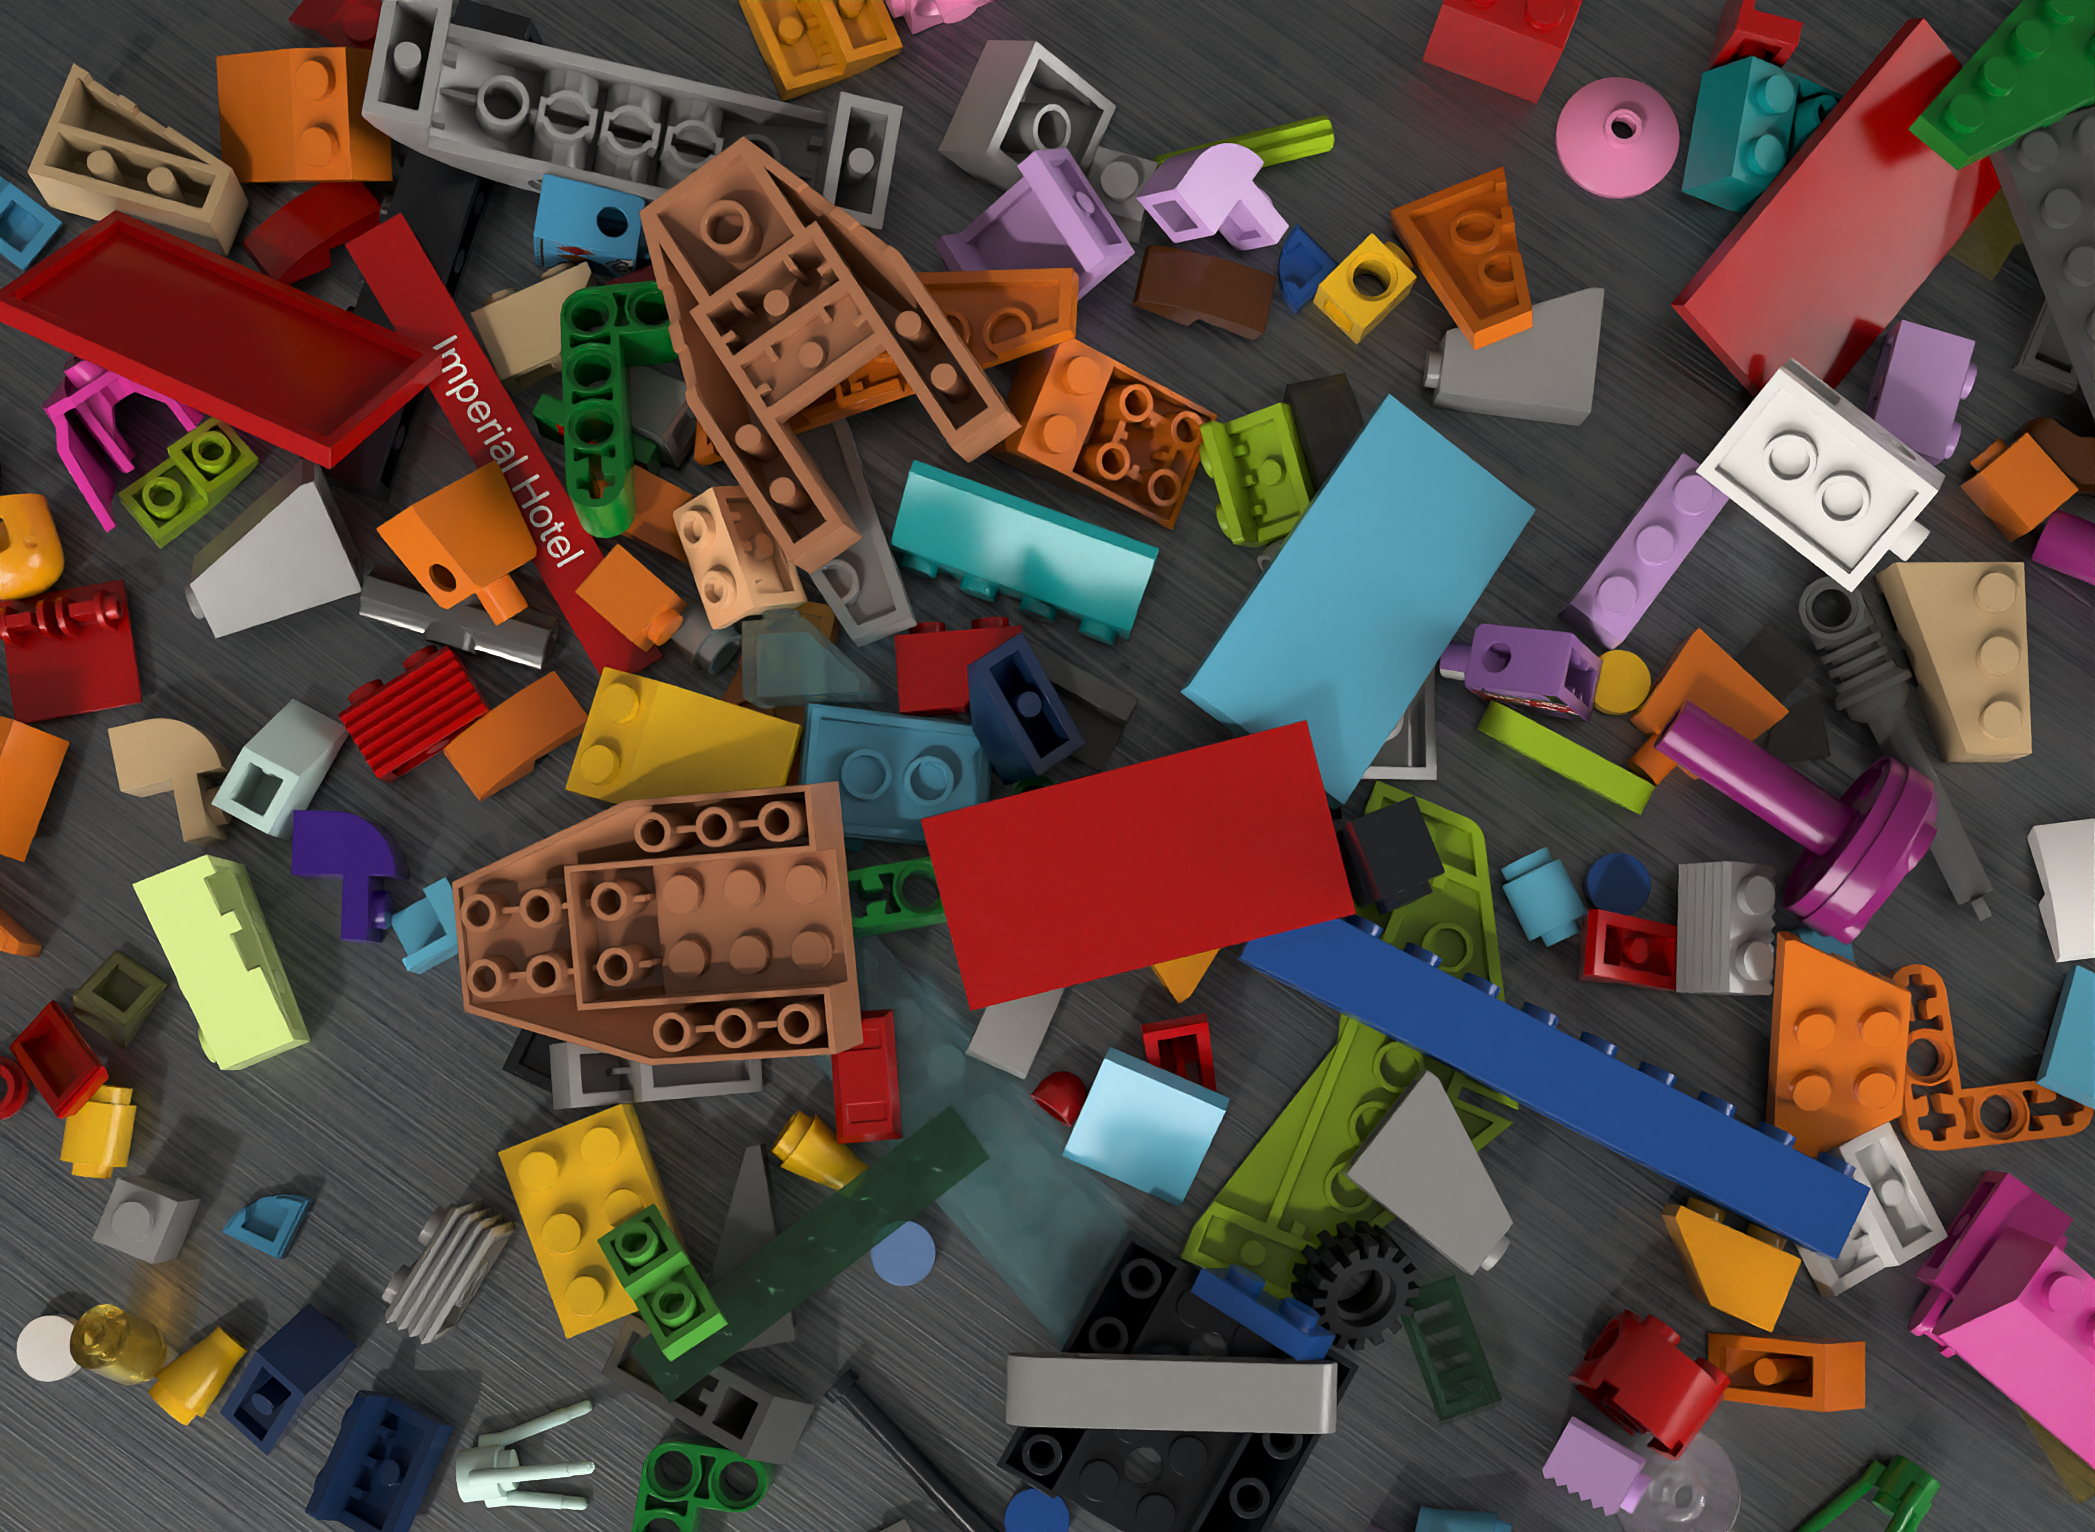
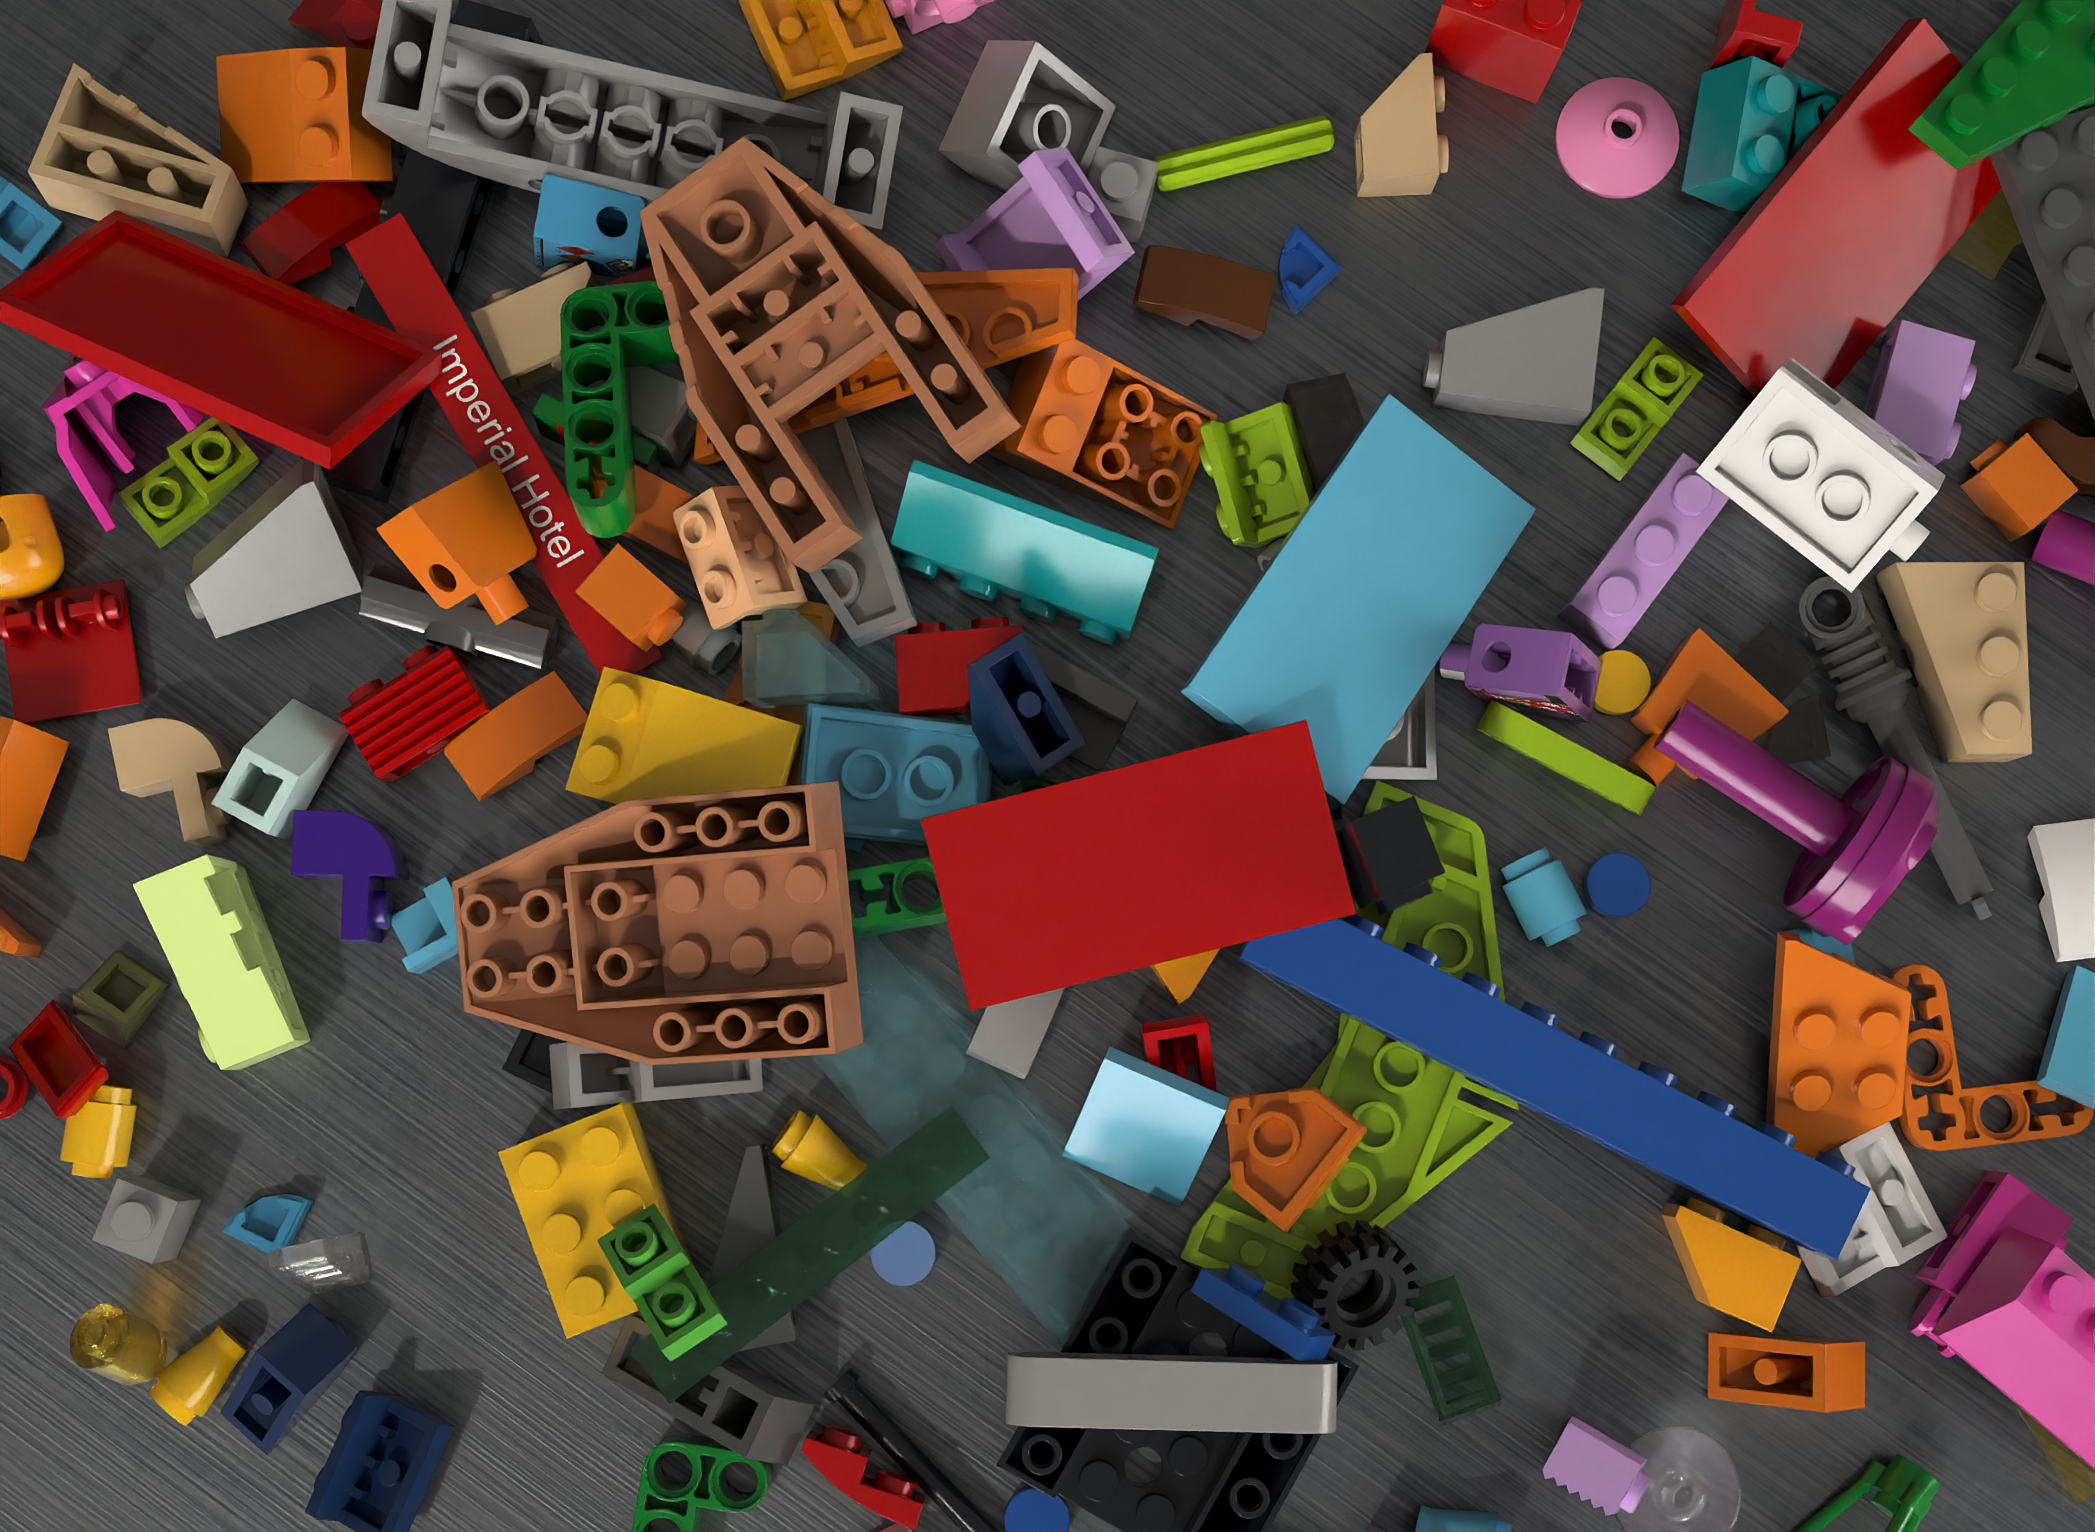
(45, 1348): white tile -> none
(325, 1263): none -> clear slope
(443, 1281): light grey brick -> none
(495, 1473): light aqua plant -> none
(844, 1463): none -> red slope
(868, 1083): red tile -> none
(1061, 1096): red hinge -> none
(1212, 192): lavender brick -> none
(1287, 1149): none -> orange plate
(1348, 307): yellow brick -> none
(1398, 135): none -> tan slope
(1432, 1177): light grey slope -> none
(1470, 256): orange wing -> none
(1627, 951): red slope -> none
(1636, 409): none -> lime slope
(1648, 1383): red brick -> none
(1725, 928): light grey brick -> none

